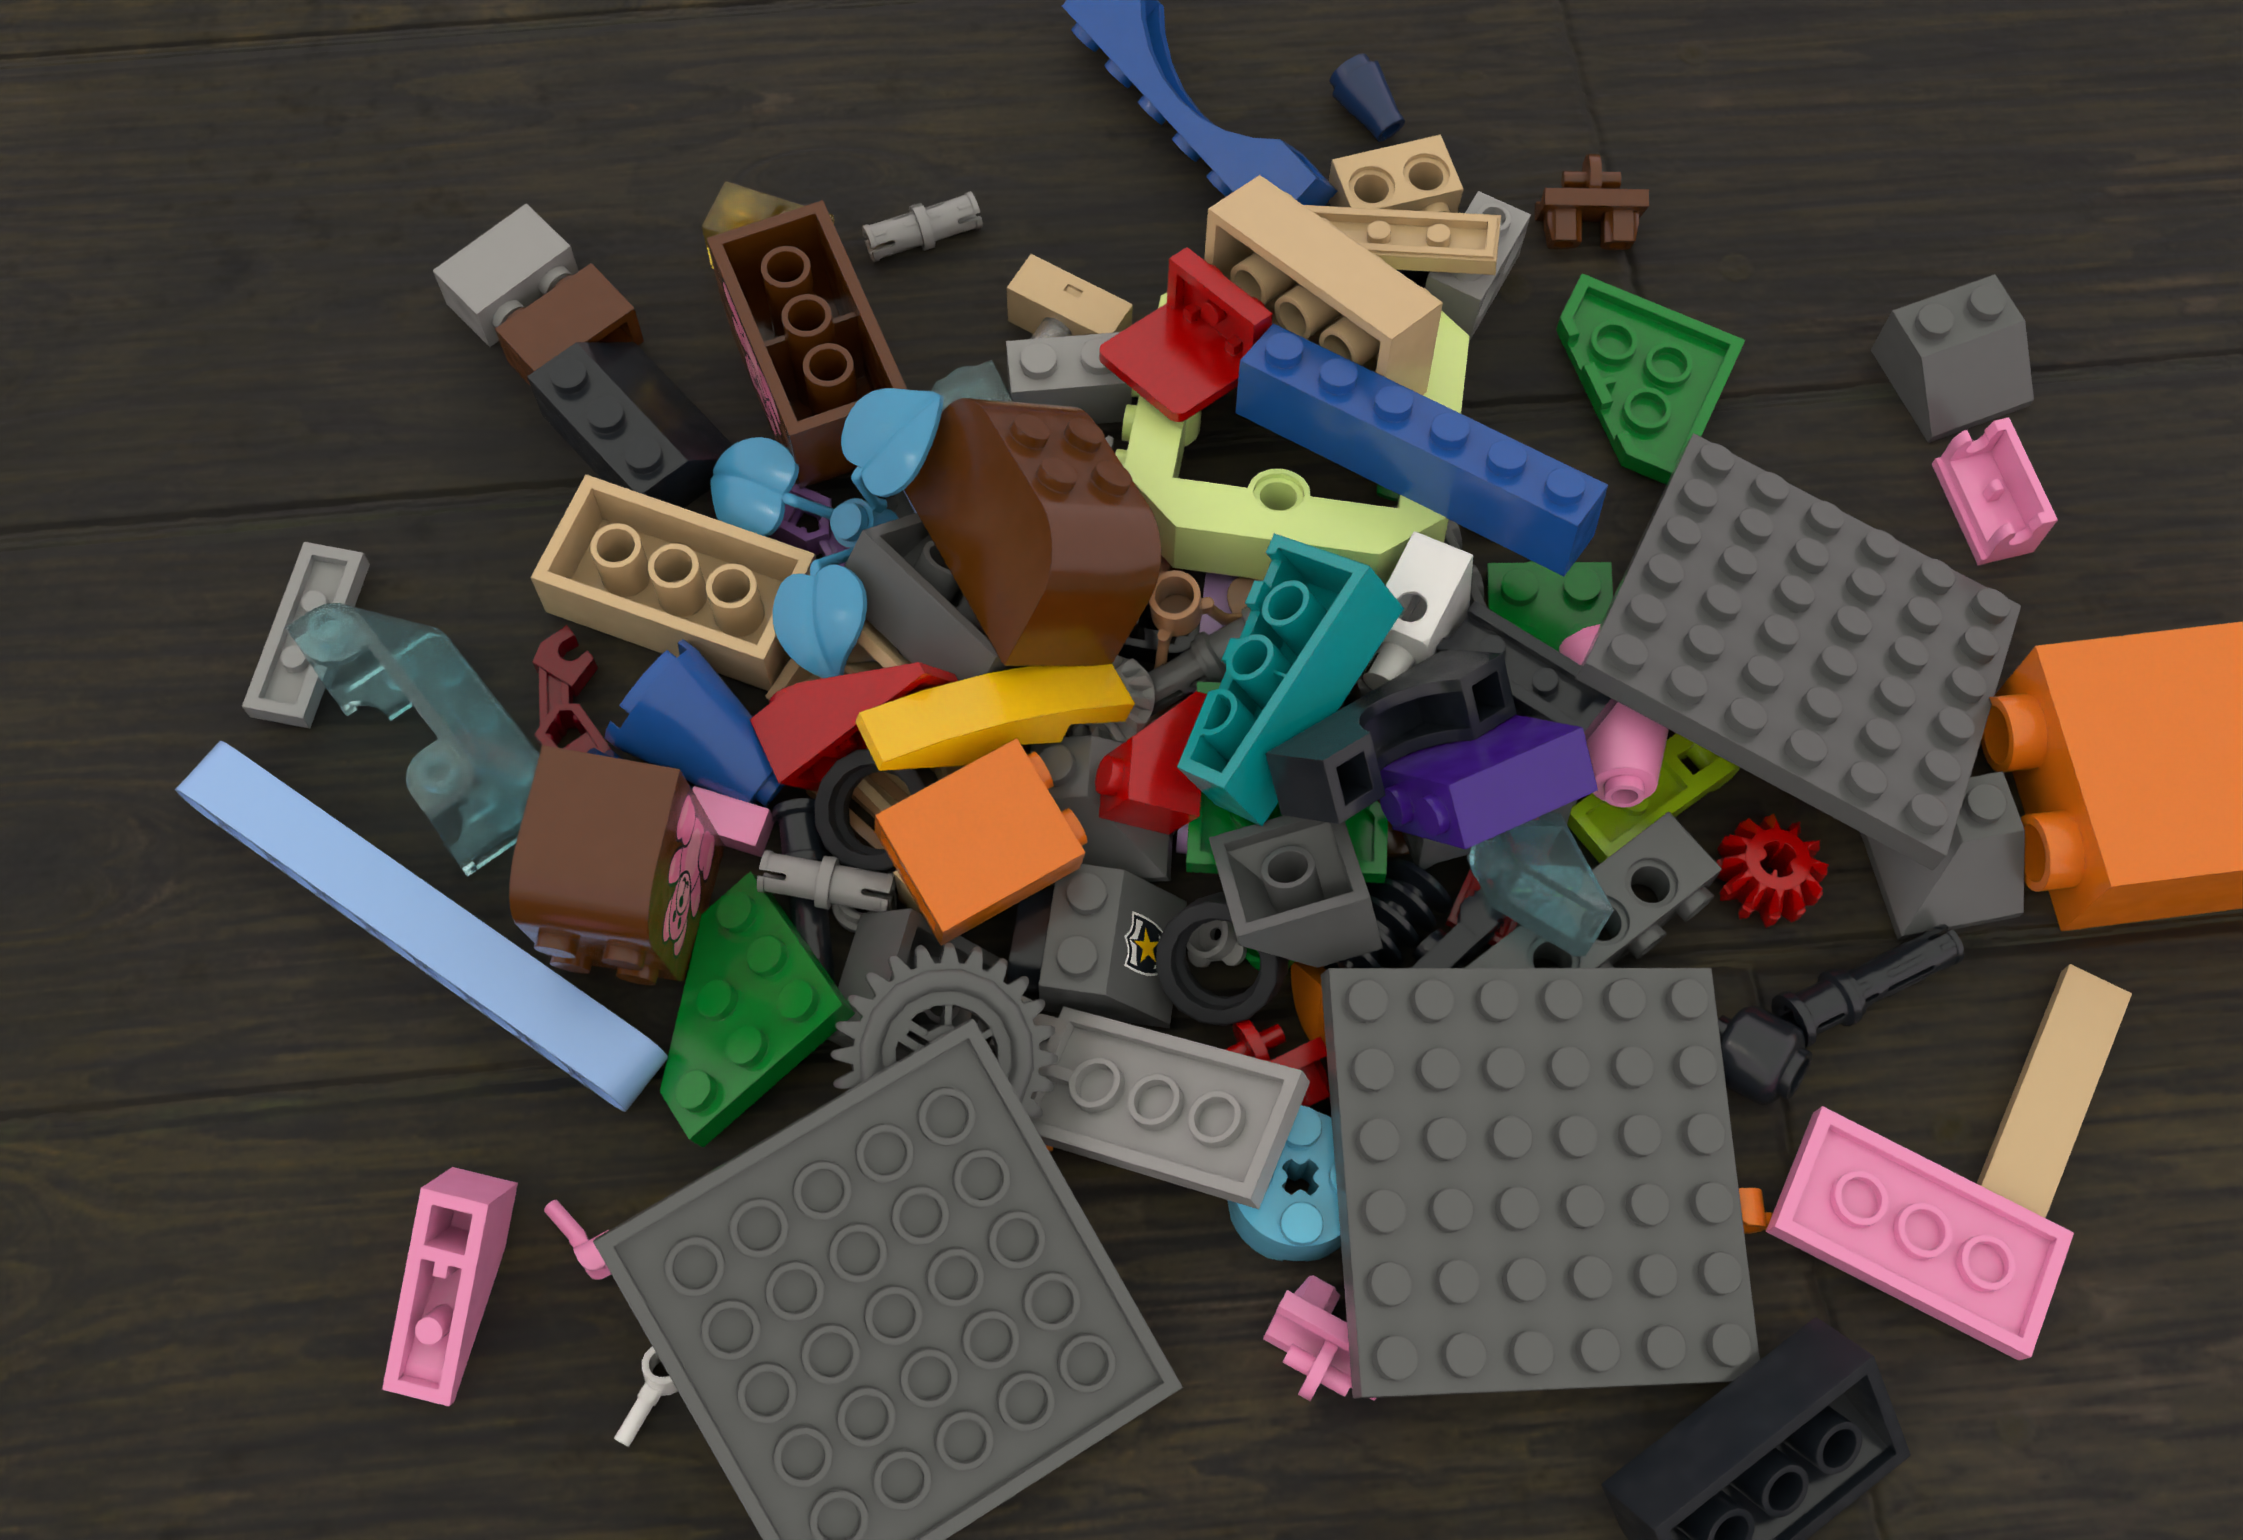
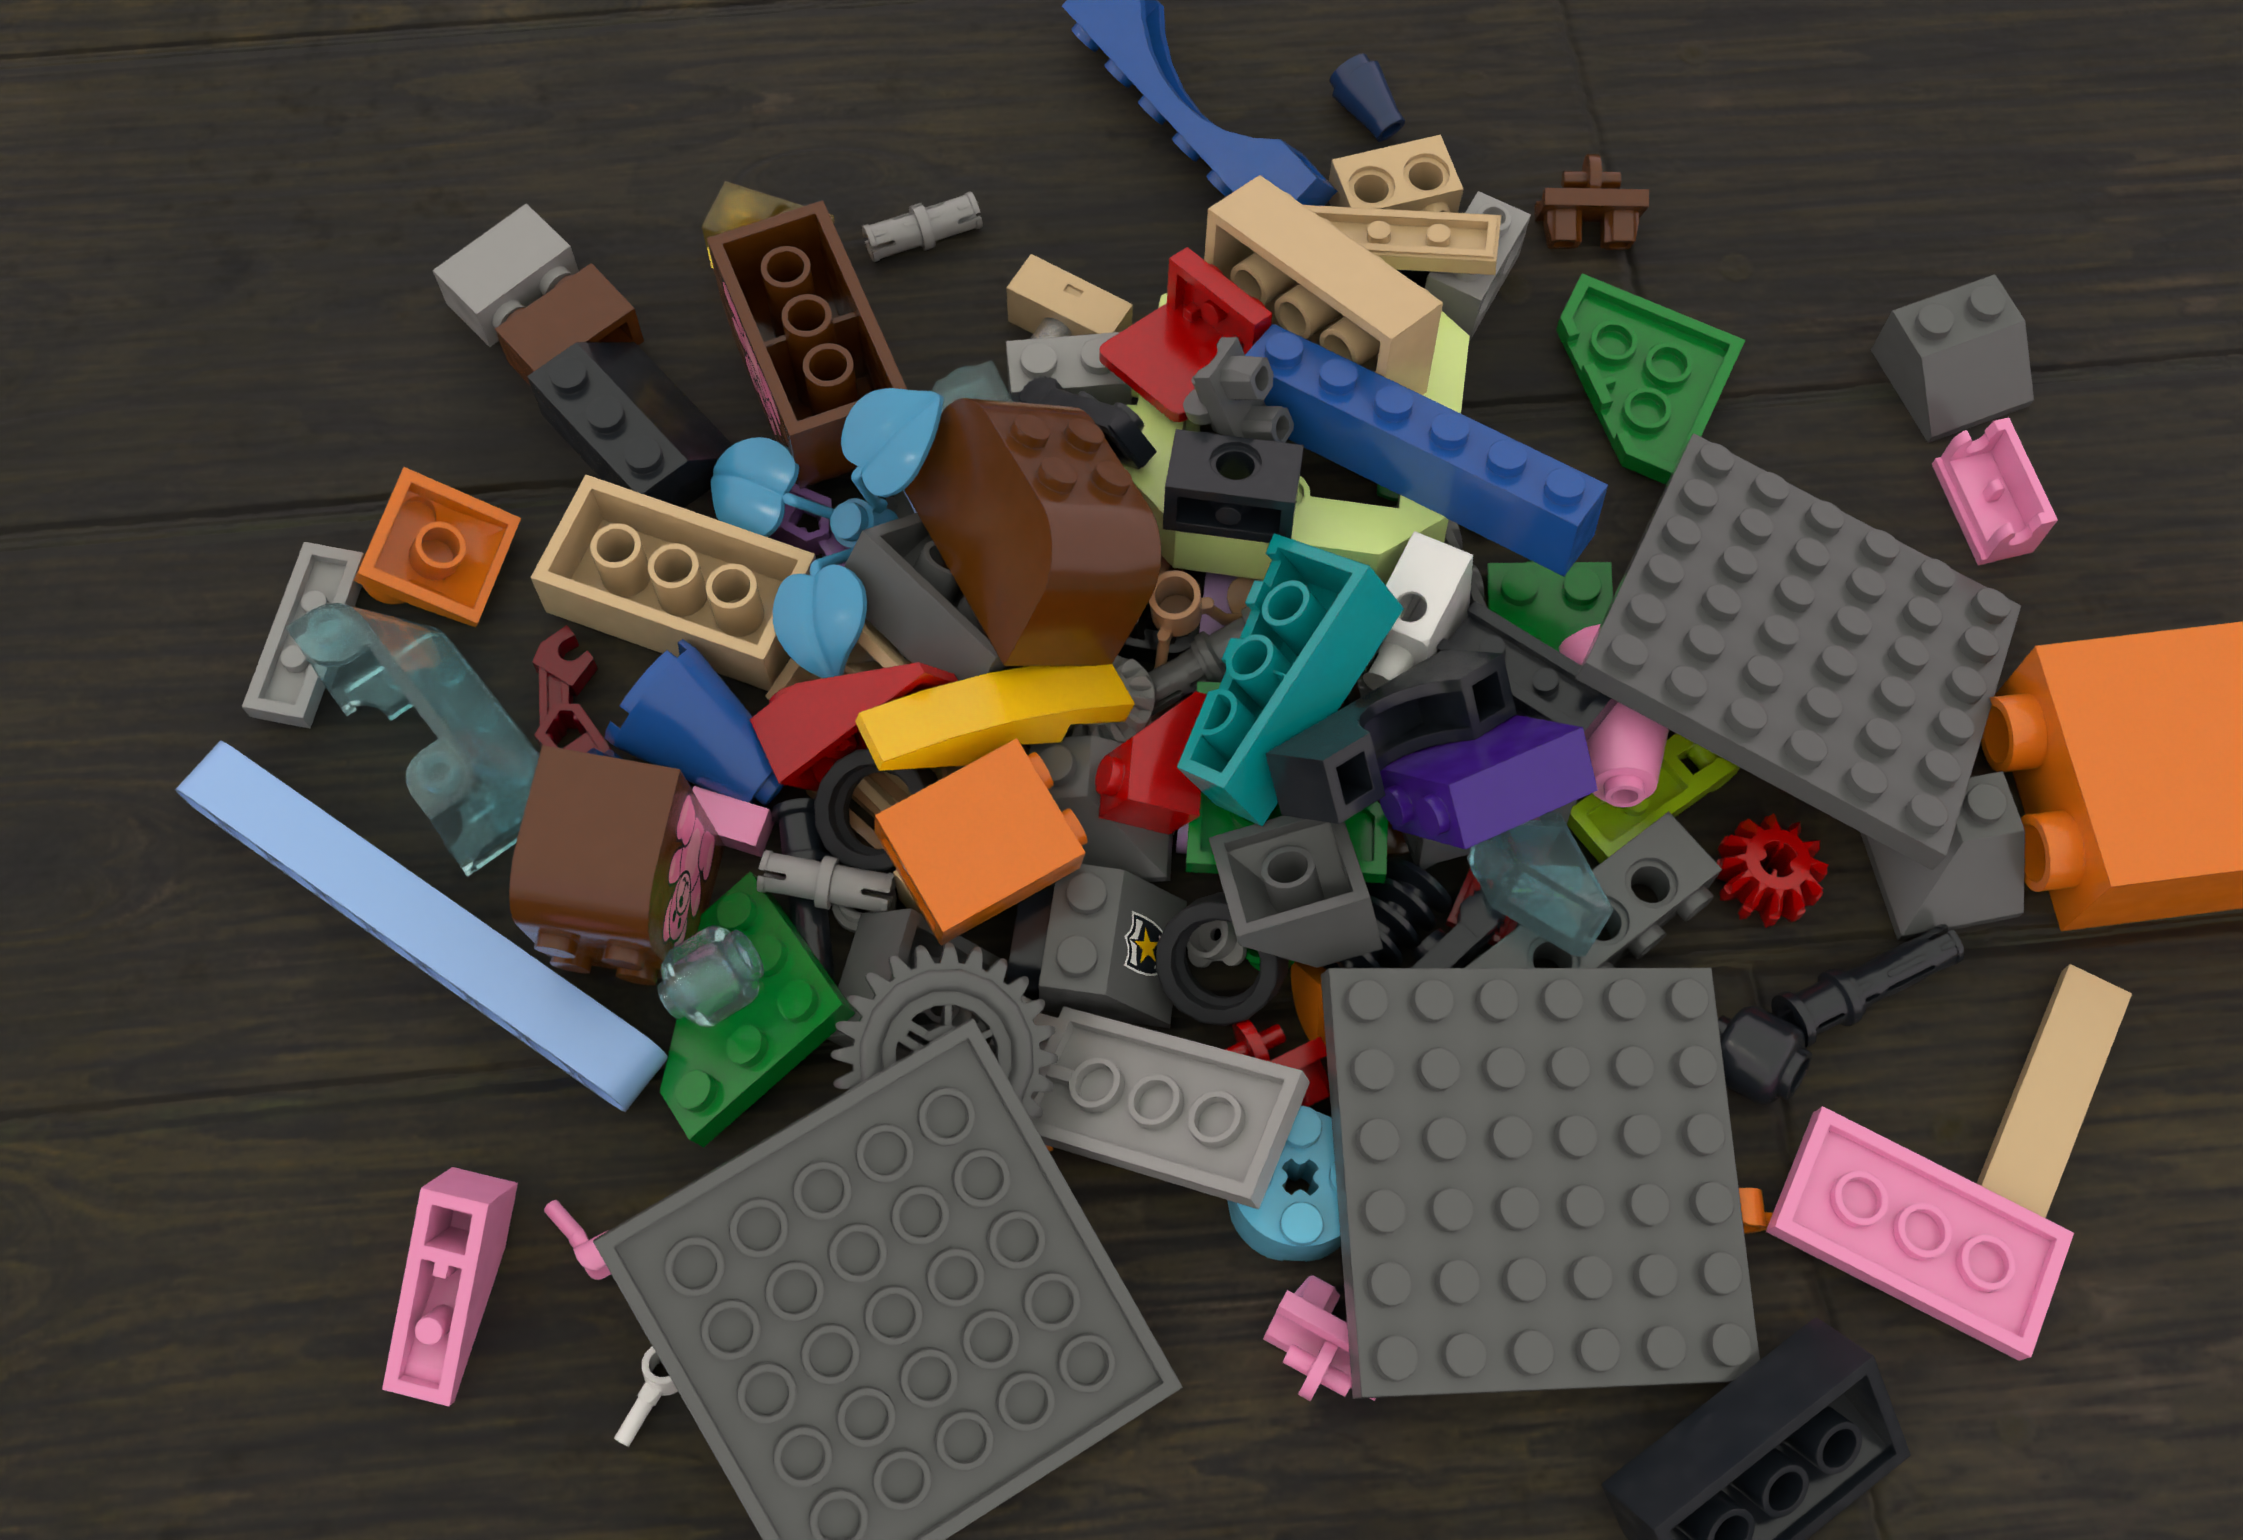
(436, 549): none -> orange slope
(710, 976): none -> clear light blue head
(1117, 421): none -> black hinge
(1231, 486): none -> black brick
(1232, 396): none -> dark grey hips

